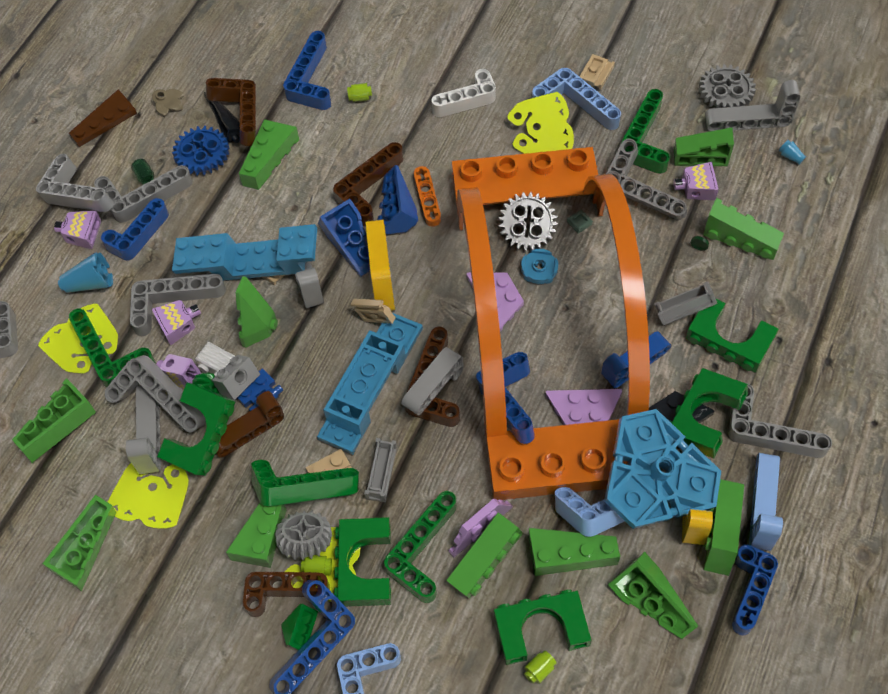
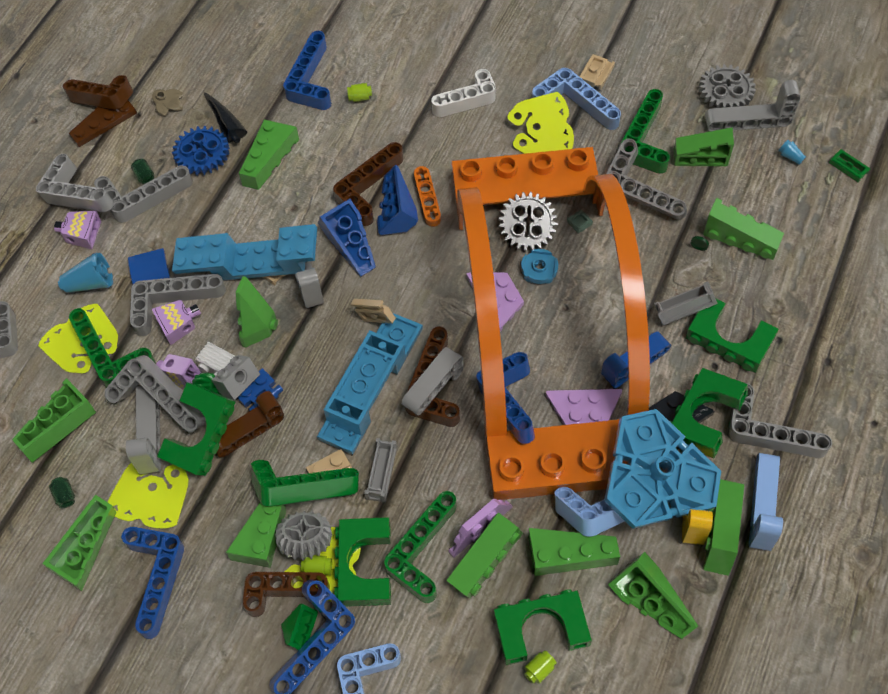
(62, 492): none -> clear green brick
(100, 95): none -> reddish brown beam
(138, 233): blue beam -> none
(149, 266): none -> blue slope
(158, 574): none -> blue beam
(237, 91): reddish brown beam -> none
(379, 263): yellow beam -> none
(698, 182): lavender torso -> none
(751, 592): blue beam -> none
(848, 167): none -> green tile

